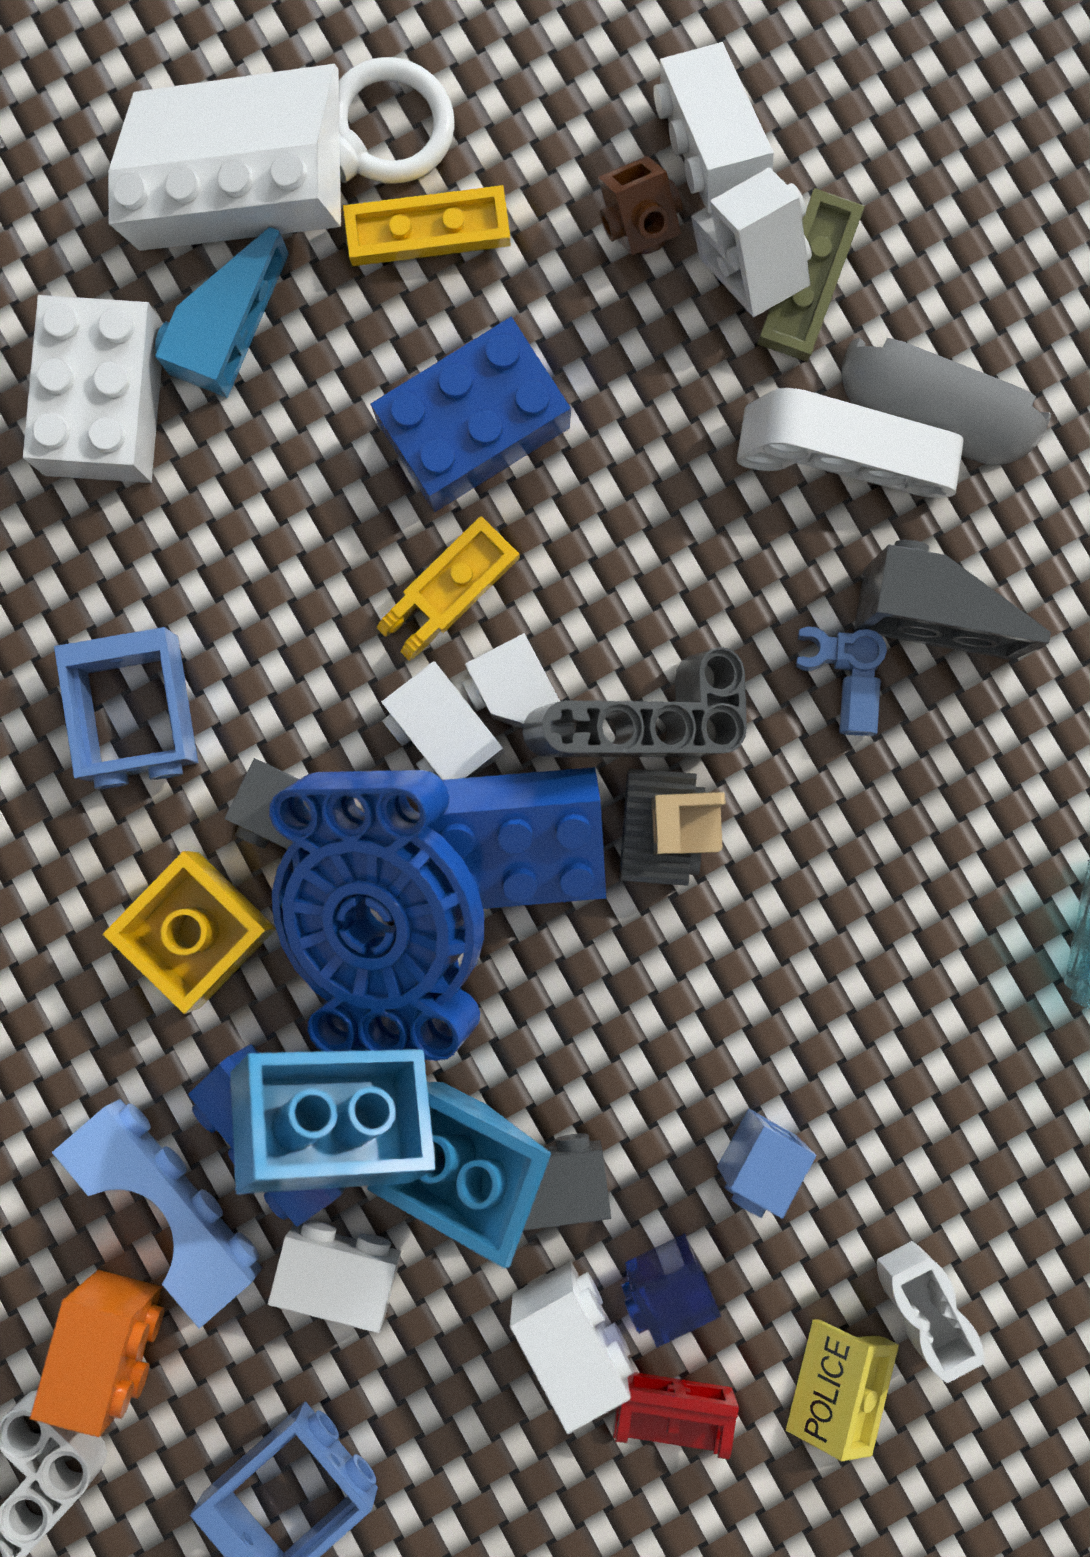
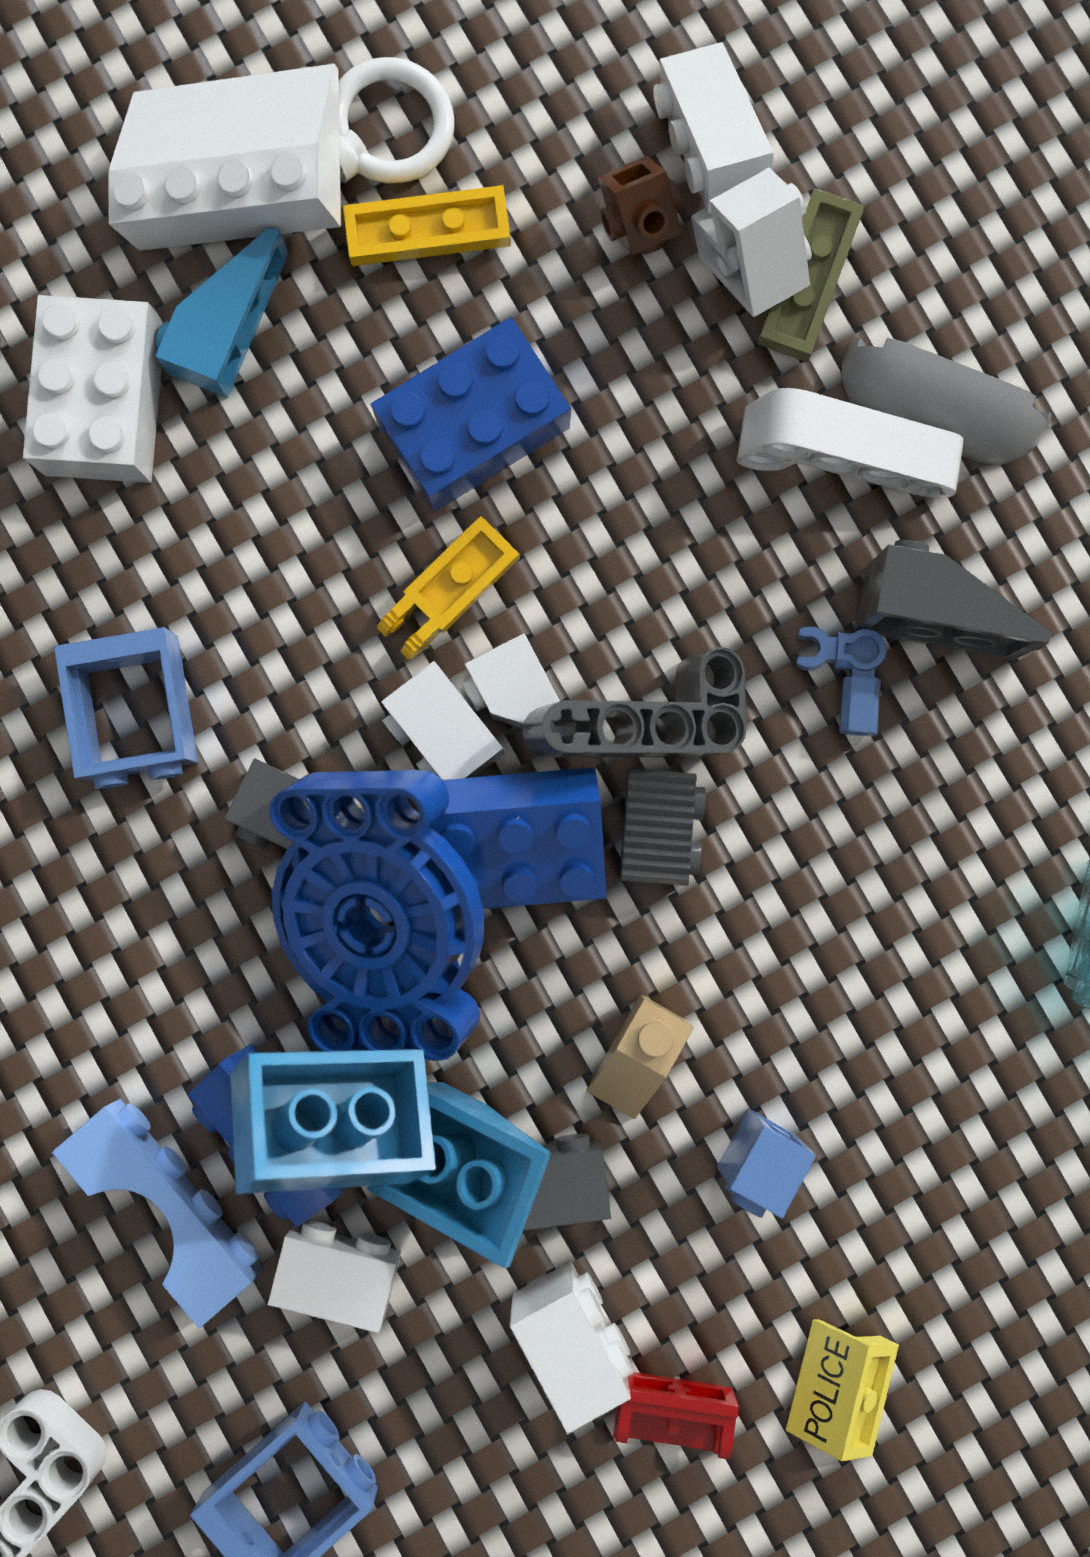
(98, 1353): orange brick -> none
(189, 931): yellow brick -> none
(640, 1057): none -> tan slope
(668, 1292): clear blue brick -> none
(687, 823): tan panel -> none
(930, 1312): white brick -> none

